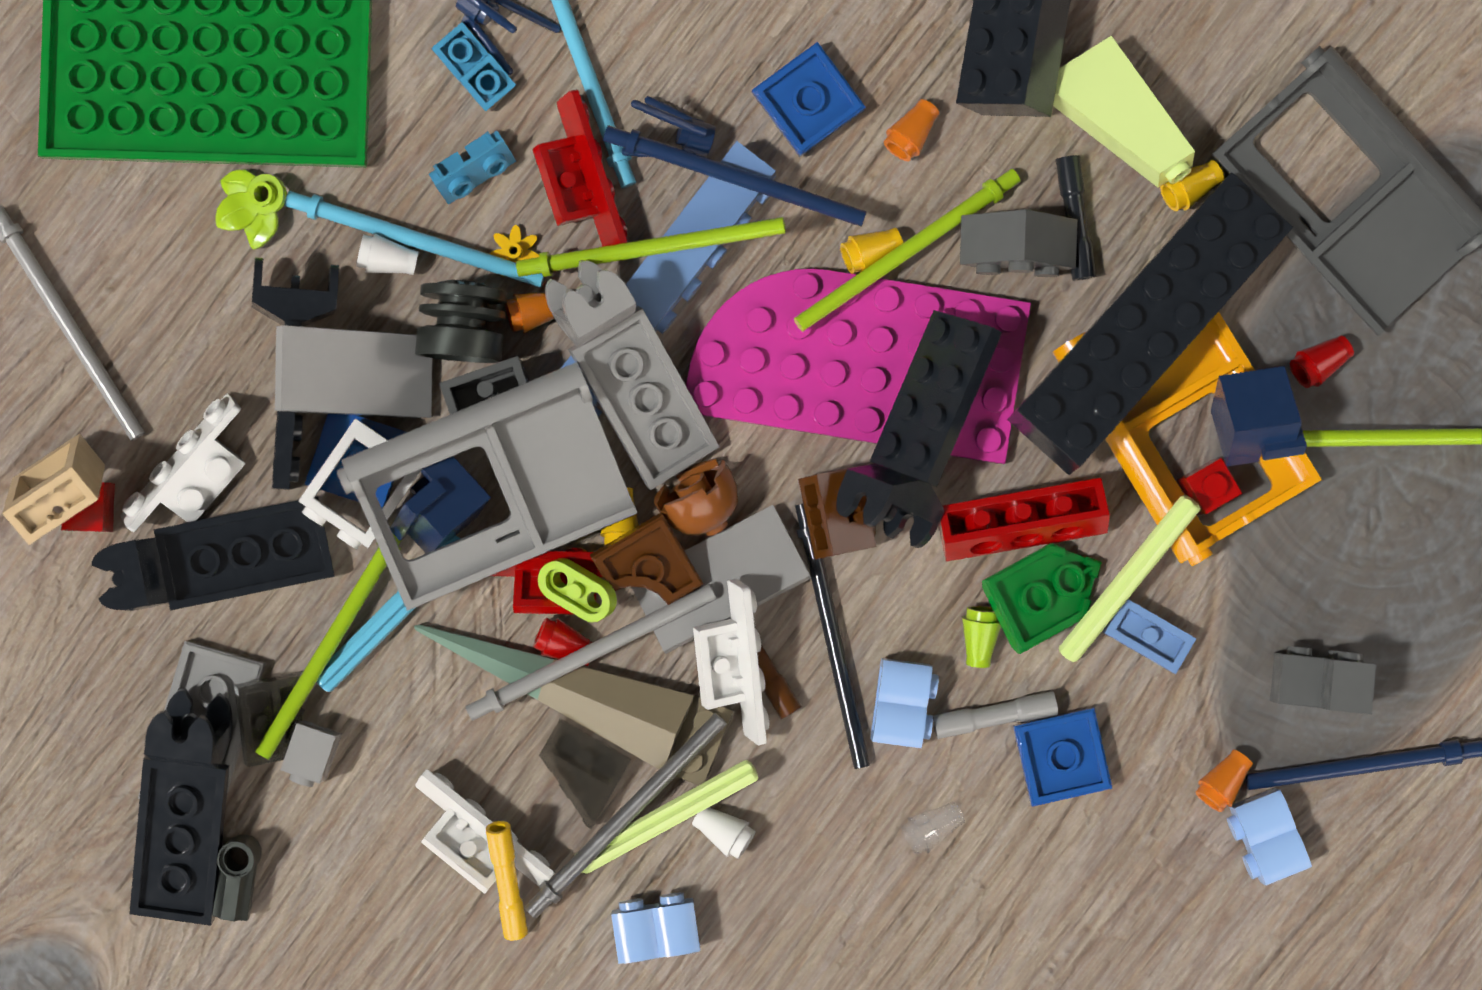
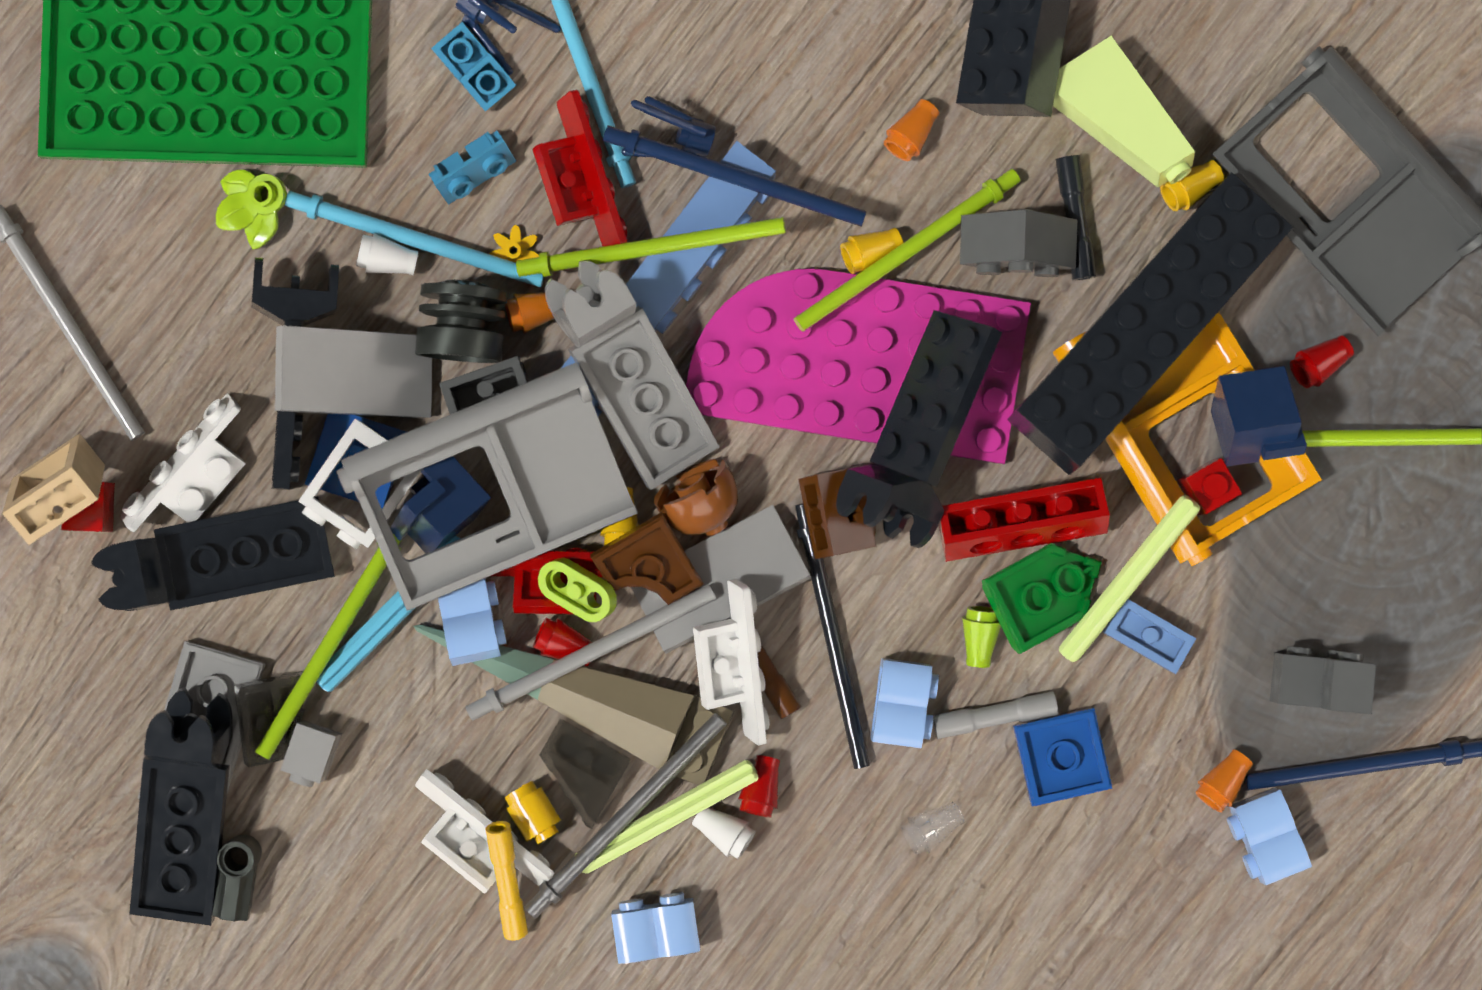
(470, 623): none -> light blue brick
(532, 813): none -> yellow brick
(762, 795): none -> red cone
(808, 99): blue plate -> none

